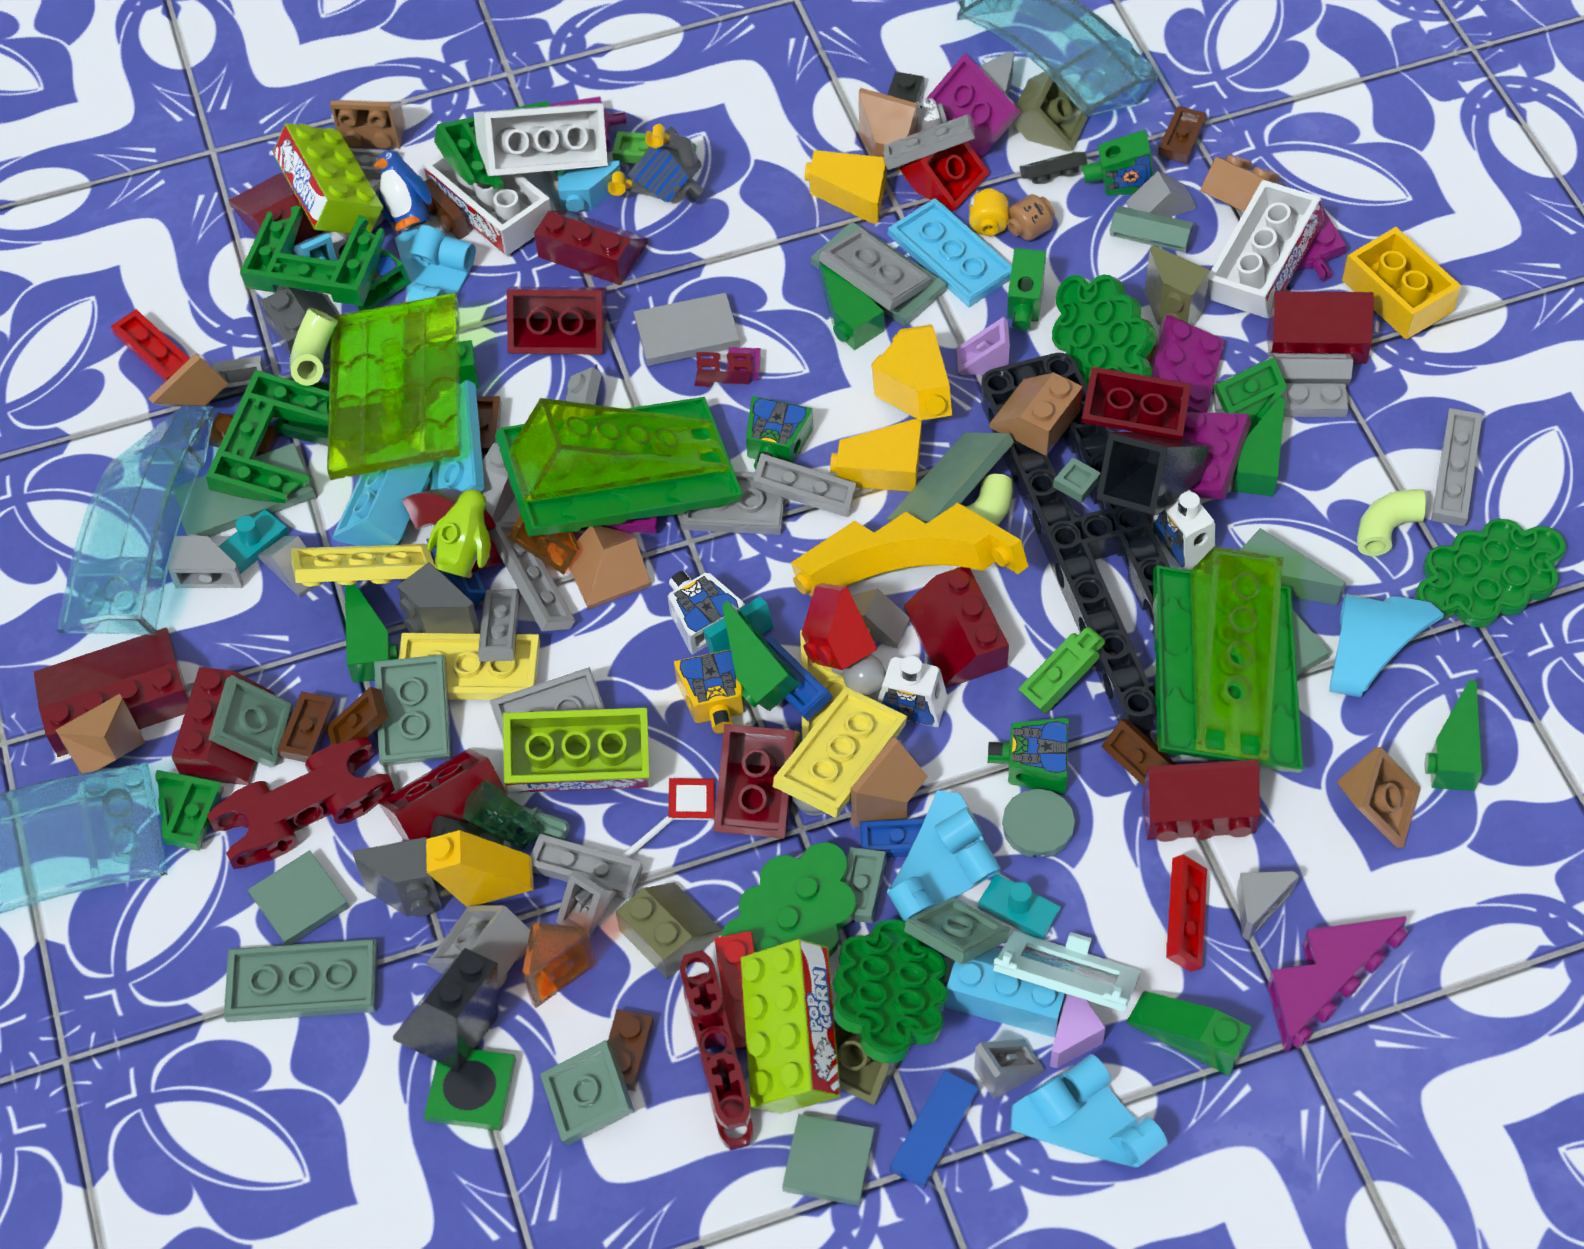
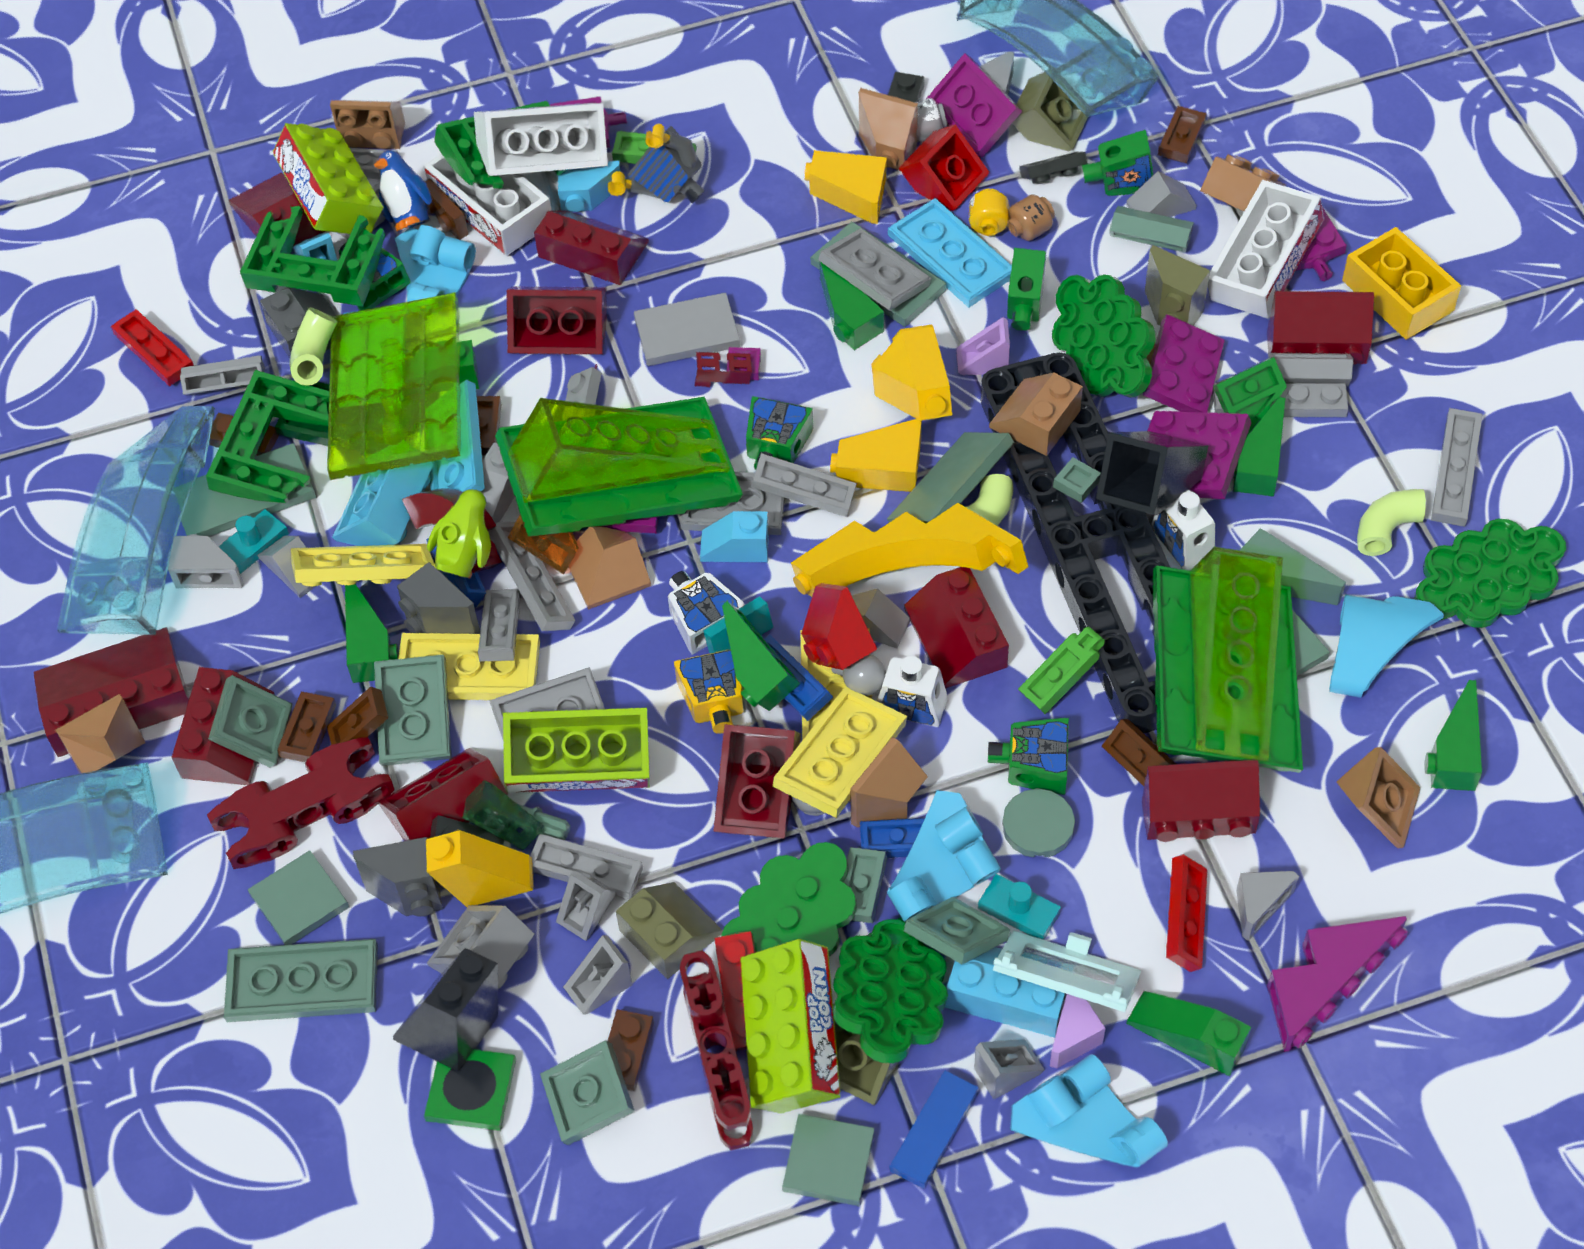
(185, 806): green wing -> none
(190, 385): medium nougat slope -> none
(555, 959): clear orange slope -> none
(599, 976): none -> light grey slope
(687, 801): piece -> none
(736, 538): none -> medium azure slope
(929, 141): light grey tile -> none
(1136, 403): dark red slope -> none

